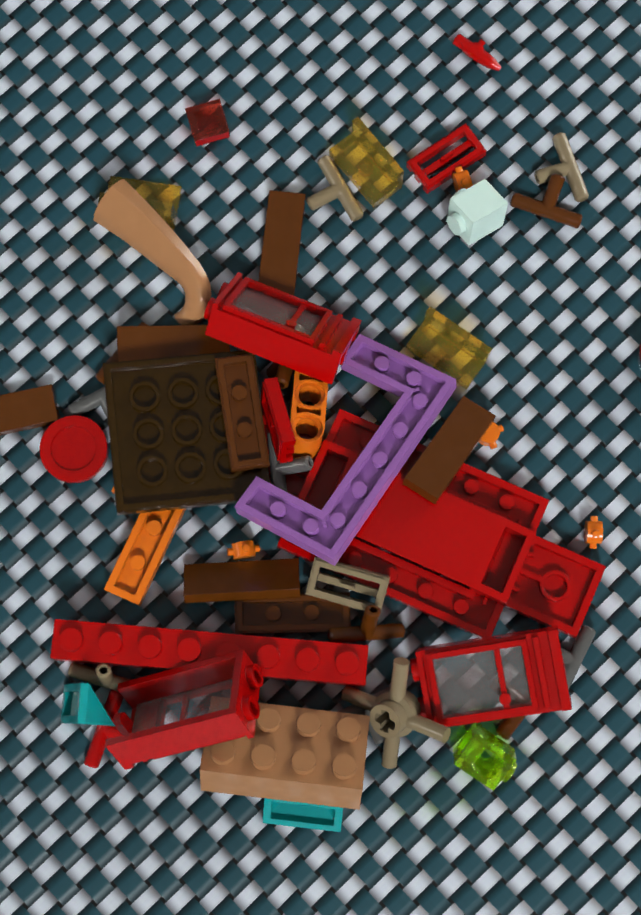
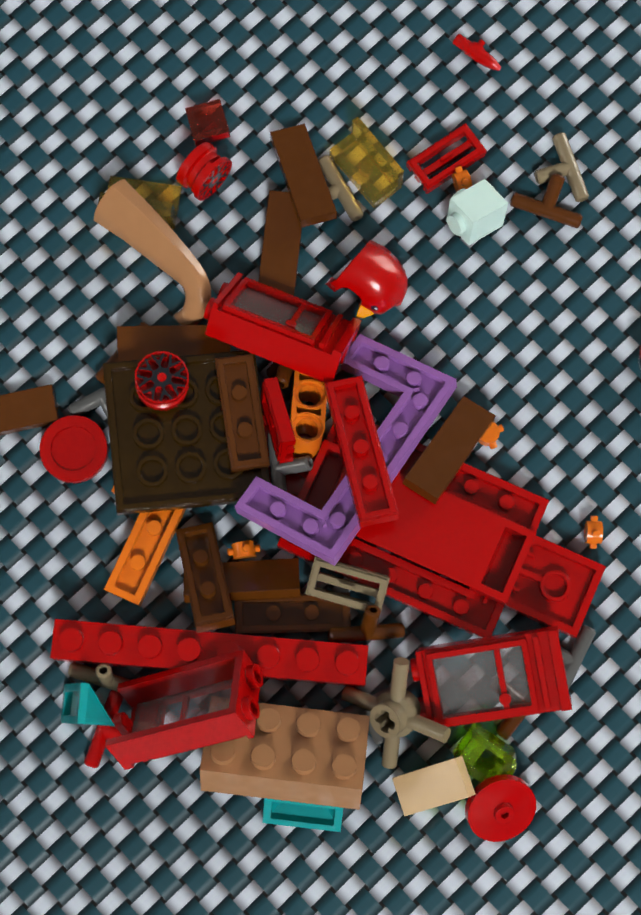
(162, 381): none -> red wheel
(203, 171): none -> red wheel
(205, 577): none -> reddish brown tile
(303, 175): none -> reddish brown tile
(361, 451): none -> red tile
(375, 278): none -> red piece
(433, 786): none -> tan tile
(449, 348): clear yellow panel -> none
(500, 808): none -> red piece

